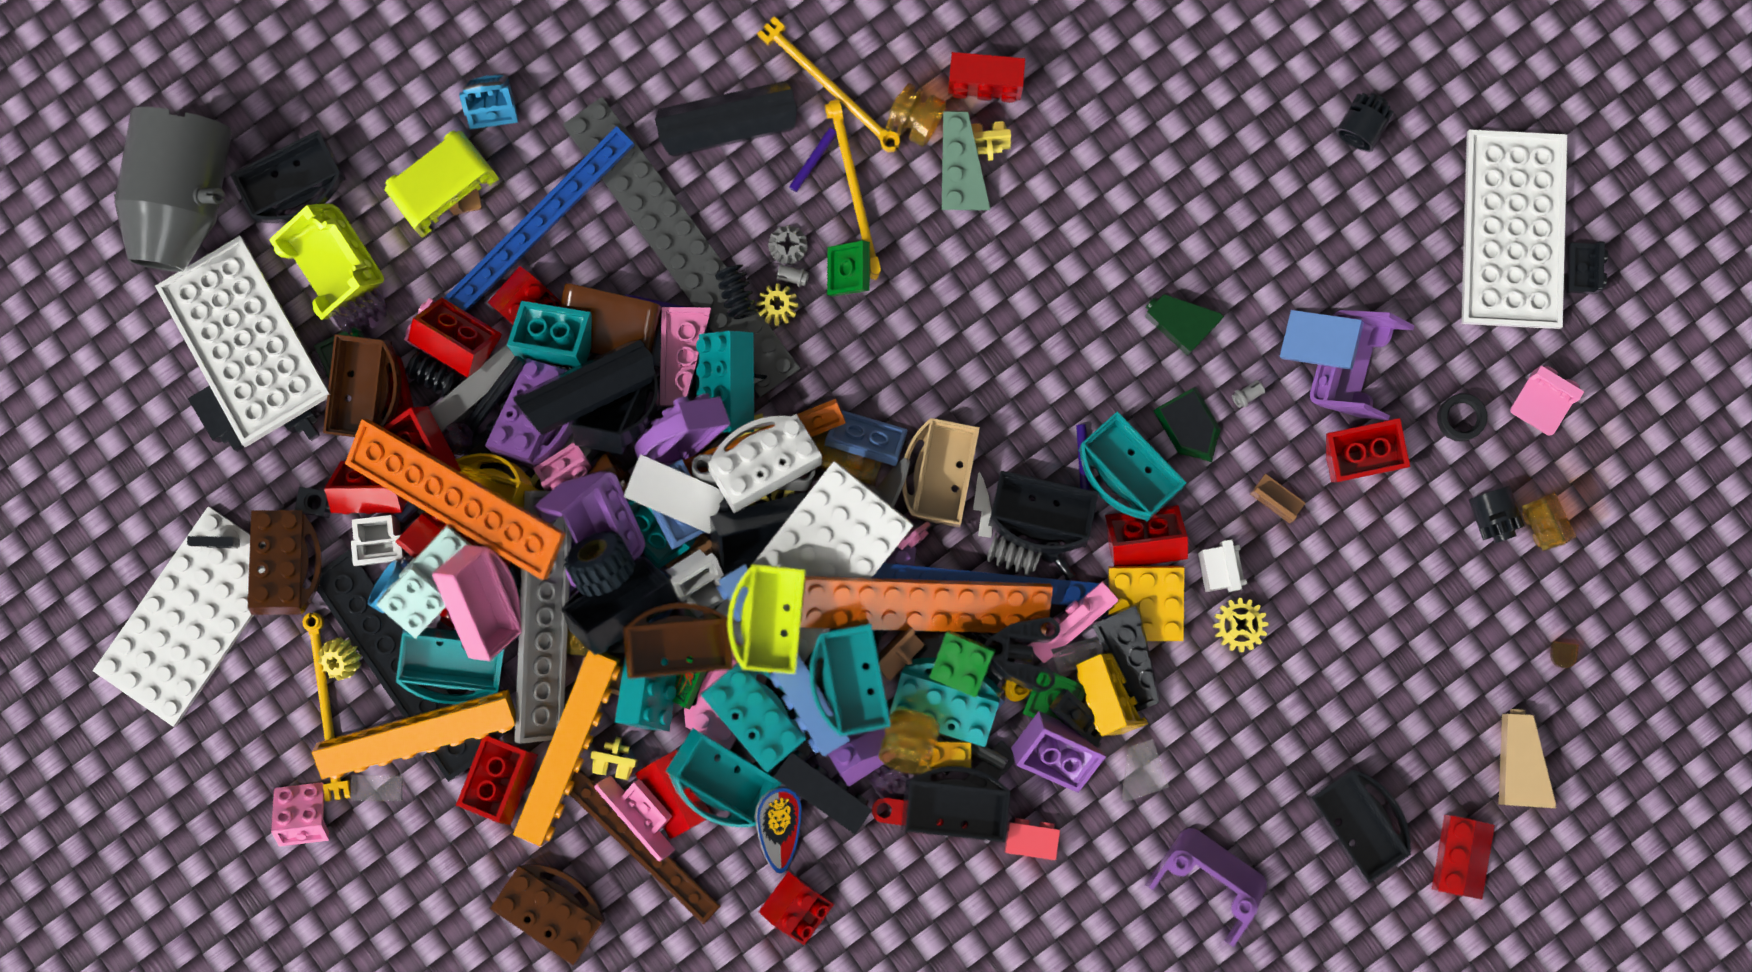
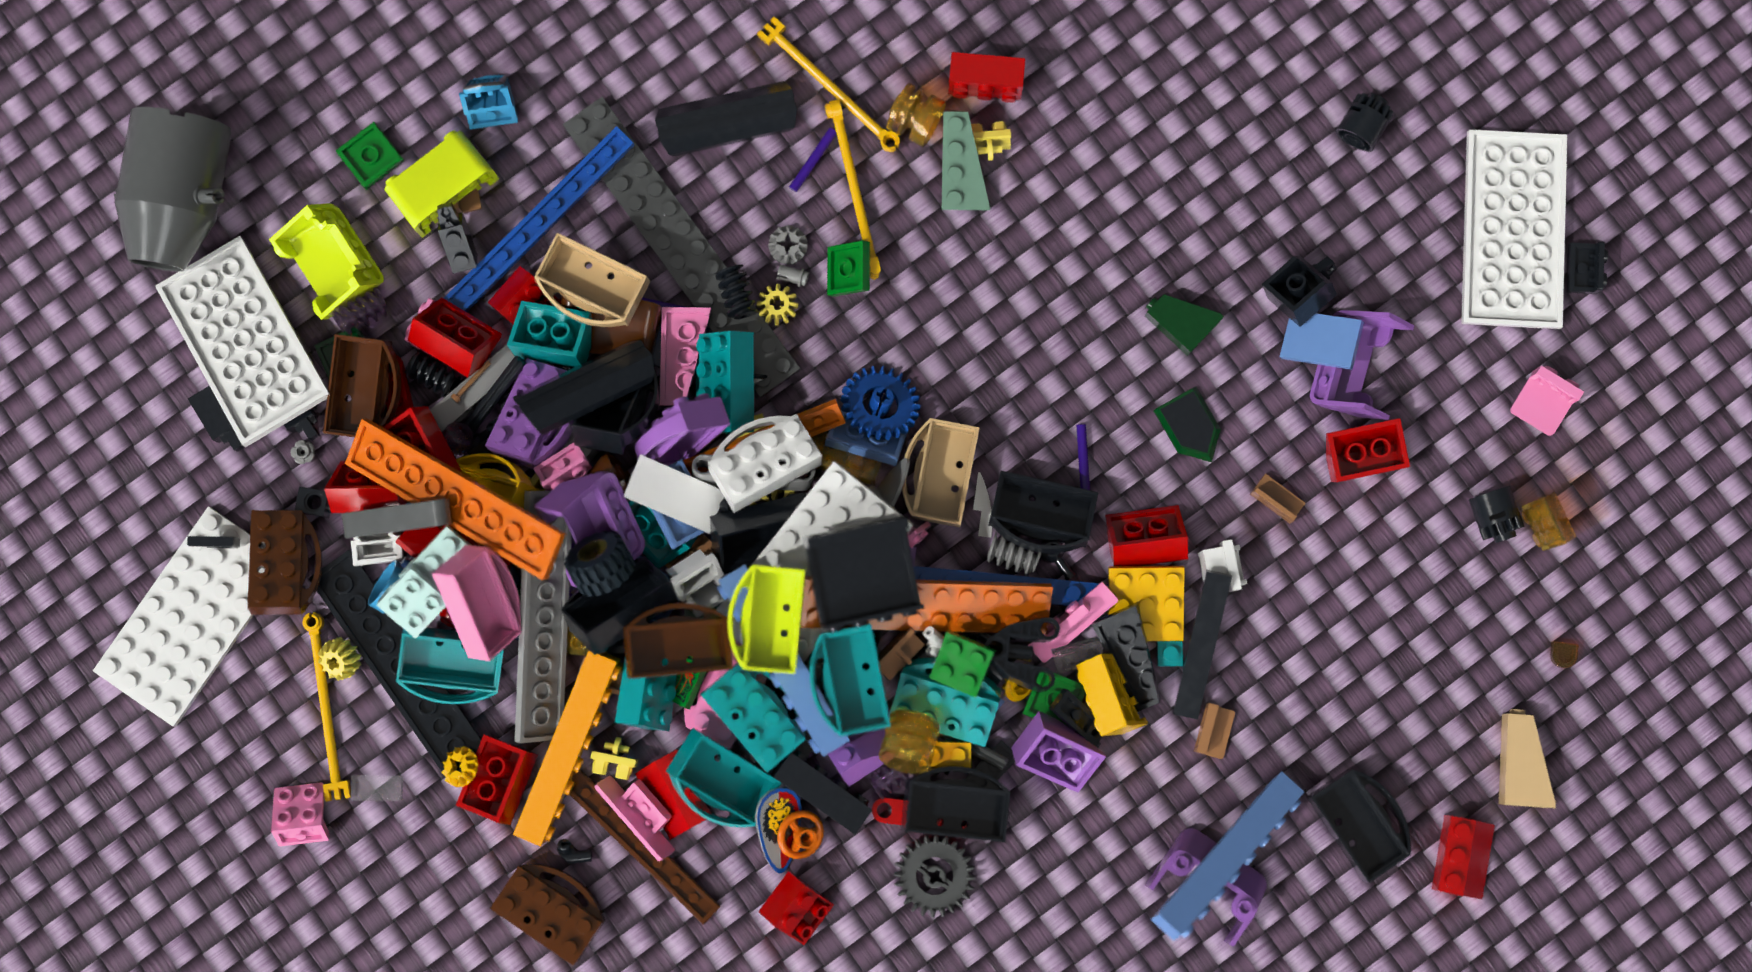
(294, 185): black piece -> none
(309, 453): none -> light grey plate
(369, 155): none -> green tile
(396, 518): none -> dark grey beam
(415, 734): light orange brick -> none
(456, 238): none -> black hinge
(456, 398): none -> medium nougat piece
(468, 764): none -> yellow gear
(571, 854): none -> black arm
(590, 289): none -> tan piece
(812, 836): none -> orange piece
(862, 574): none -> black panel
(894, 389): none -> blue gear
(934, 642): none -> white arm
(956, 887): none -> dark grey gear
(1032, 840): coral brick -> none
(1126, 474): teal piece -> none
(1143, 771): clear wing -> none
(1169, 653): none -> teal plate
(1202, 644): none -> black tile
(1214, 731): none -> medium nougat panel
(1227, 856): none -> medium blue brick
(1232, 633): light yellow gear -> none
(1247, 394): light grey pin -> none
(1301, 288): none -> black hinge
(1475, 403): black tyre -> none

